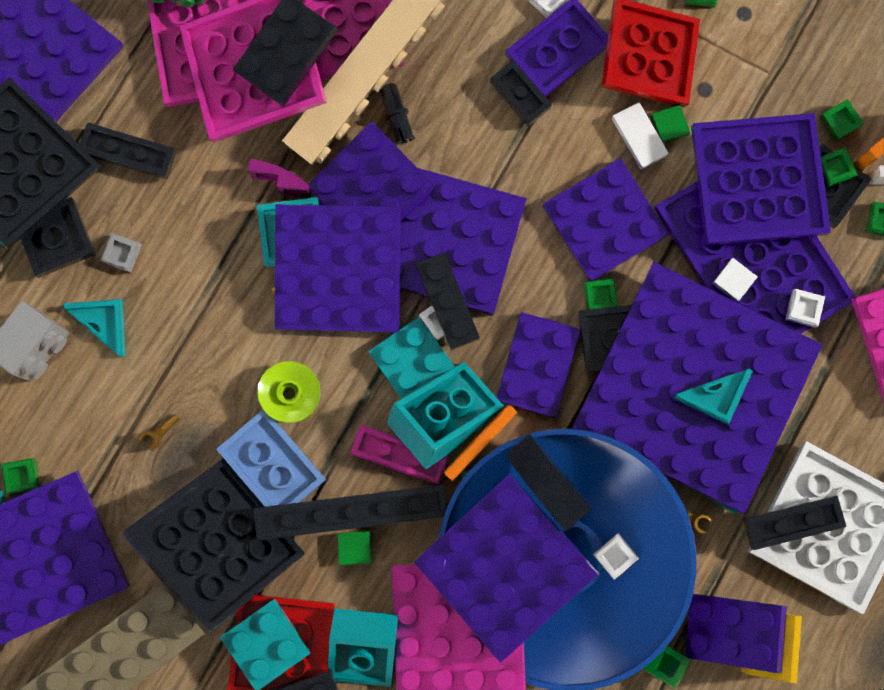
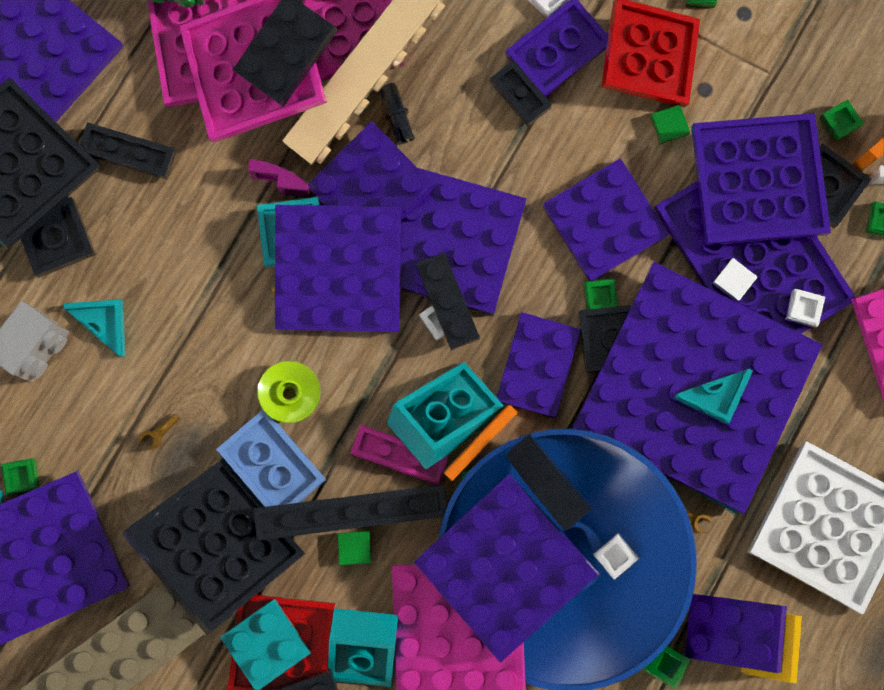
(120, 253): light grey tile -> none
(411, 358): teal plate -> none
(640, 136): white tile -> none
(794, 522): black plate -> none
(837, 167): green tile -> none

